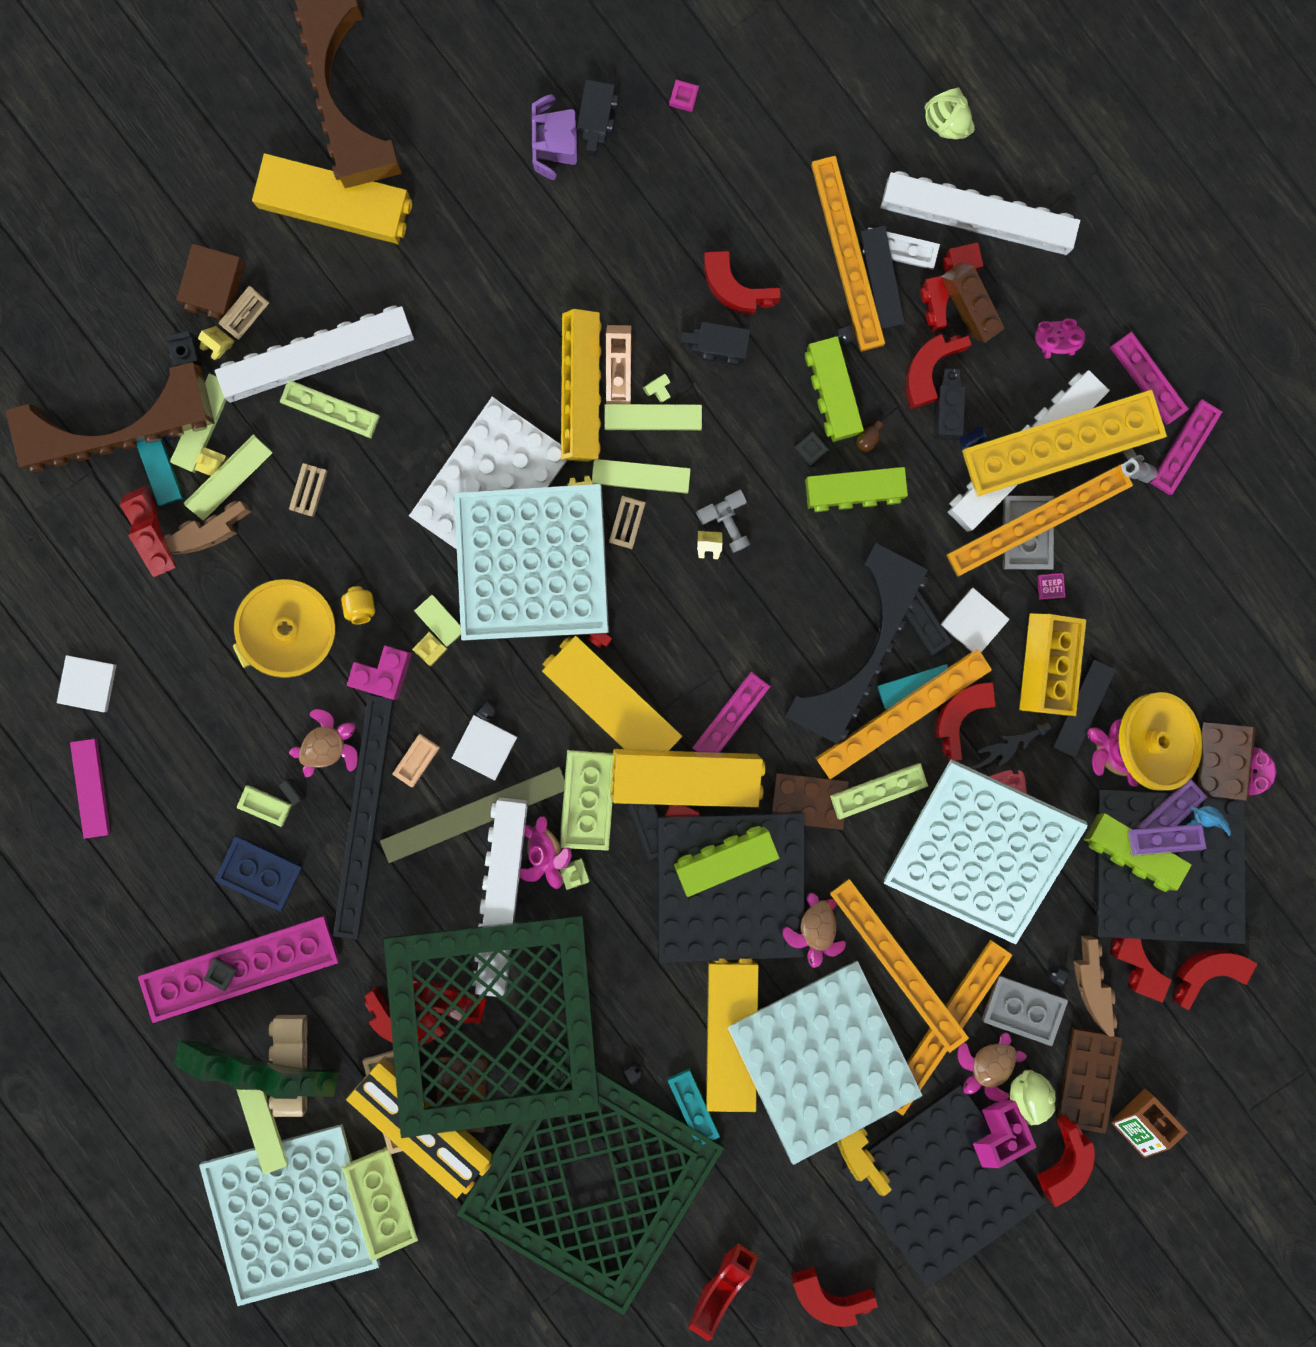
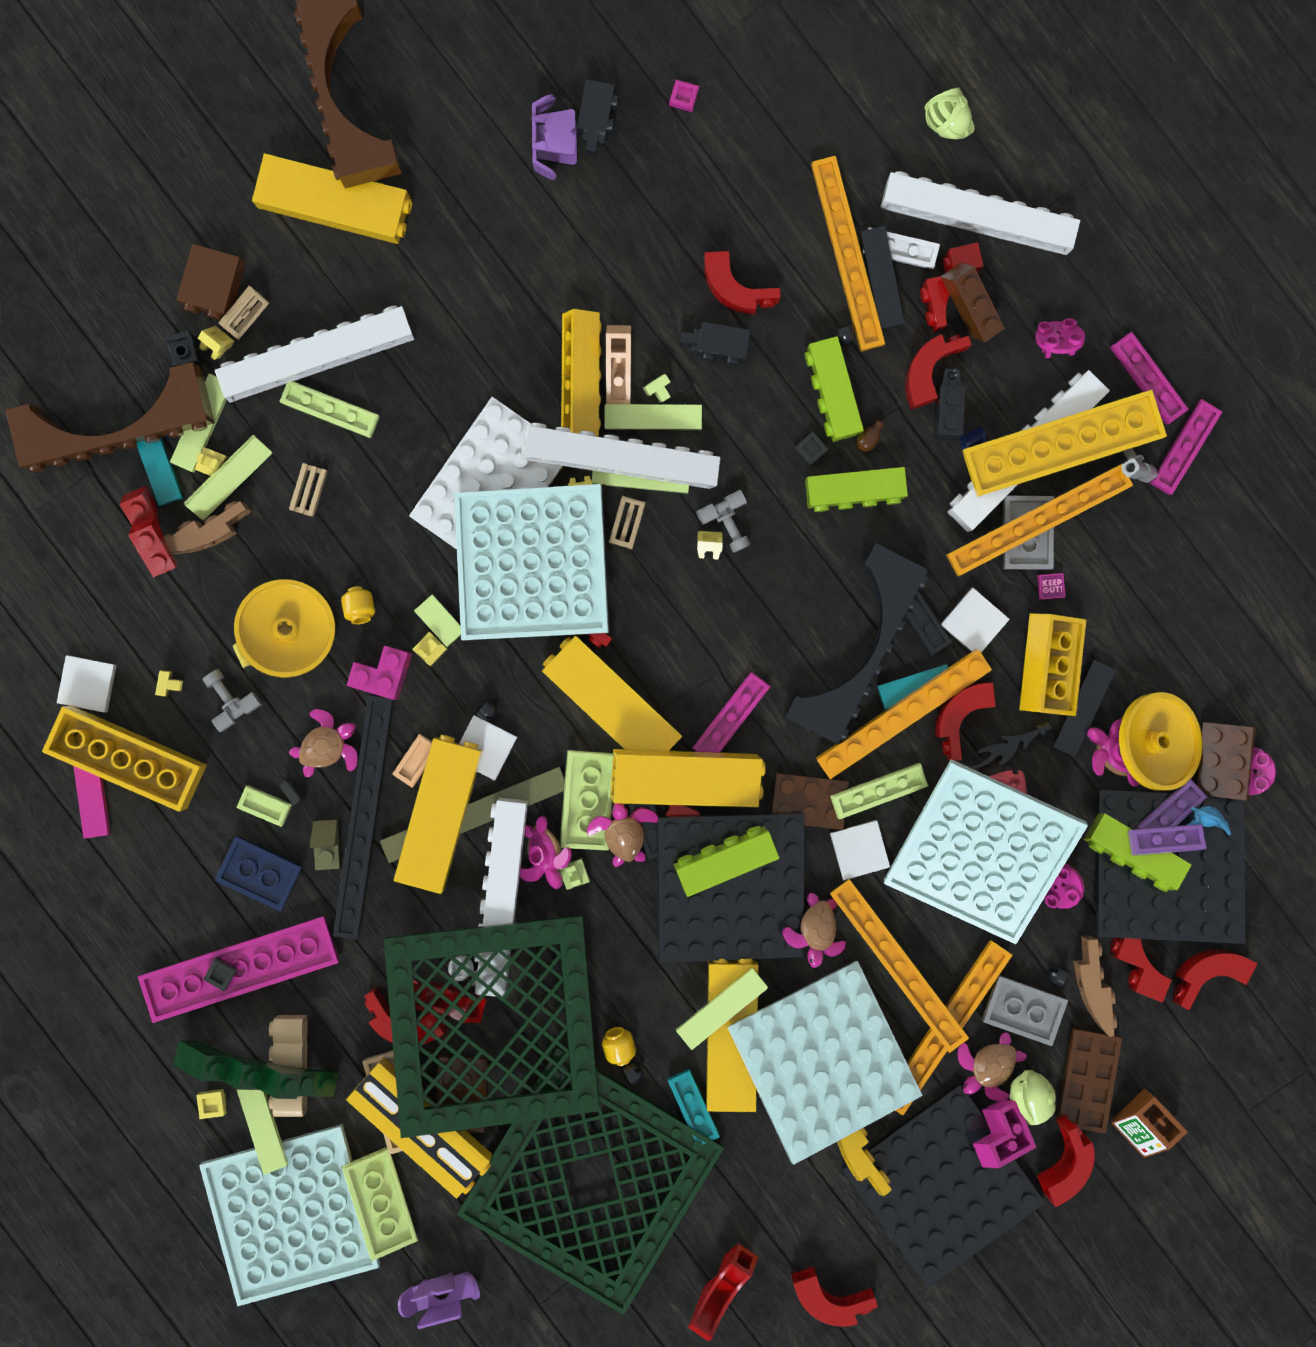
(124, 758): none -> yellow brick
(165, 683): none -> light yellow tile
(211, 1103): none -> light yellow tile
(233, 706): none -> light grey bar
(326, 844): none -> olive slope
(438, 814): none -> yellow brick
(439, 1310): none -> medium lavender piece
(462, 975): none -> white tile
(618, 1046): none -> yellow head
(619, 457): none -> white brick
(623, 834): none -> animal
(721, 1008): none -> yellowish green tile
(859, 849): none -> white tile
(1068, 895): none -> dark pink plate

